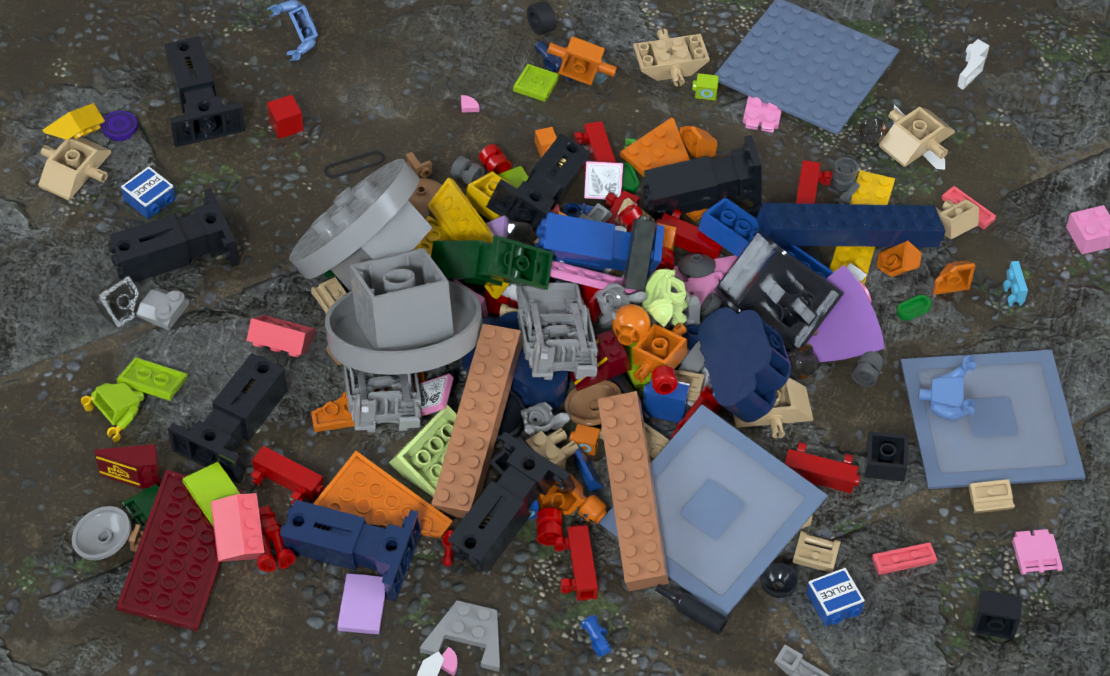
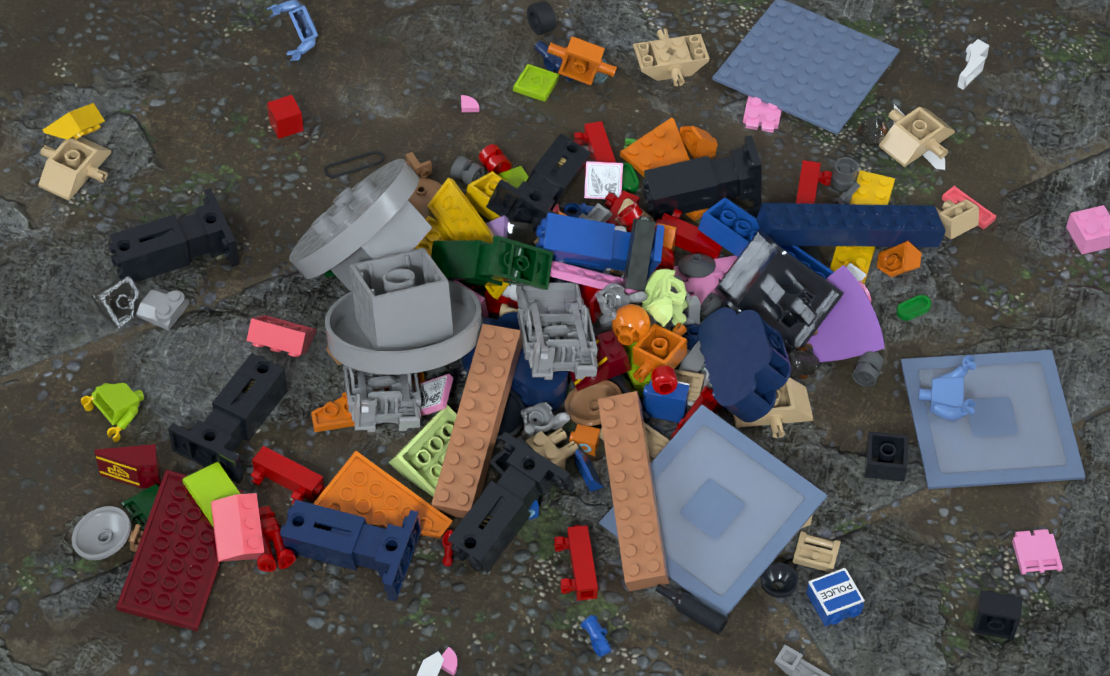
(119, 125): dark purple tile -> none
(148, 192): piece -> none
(152, 378): lime tile -> none
(196, 93): black brick -> none
(328, 293): tan plate -> none
(362, 604): lavender tile -> none
(471, 626): light grey wing -> none
(544, 139): orange brick -> none
(548, 525): red wheel -> none
(563, 501): orange slope -> none
(592, 509): orange head -> none
(705, 86): lime brick -> none
(822, 470): red brick -> none
(904, 558): coral tile -> none
(954, 277): orange slope -> none
(991, 496): tan plate -> none
(1017, 284): medium azure plate -> none

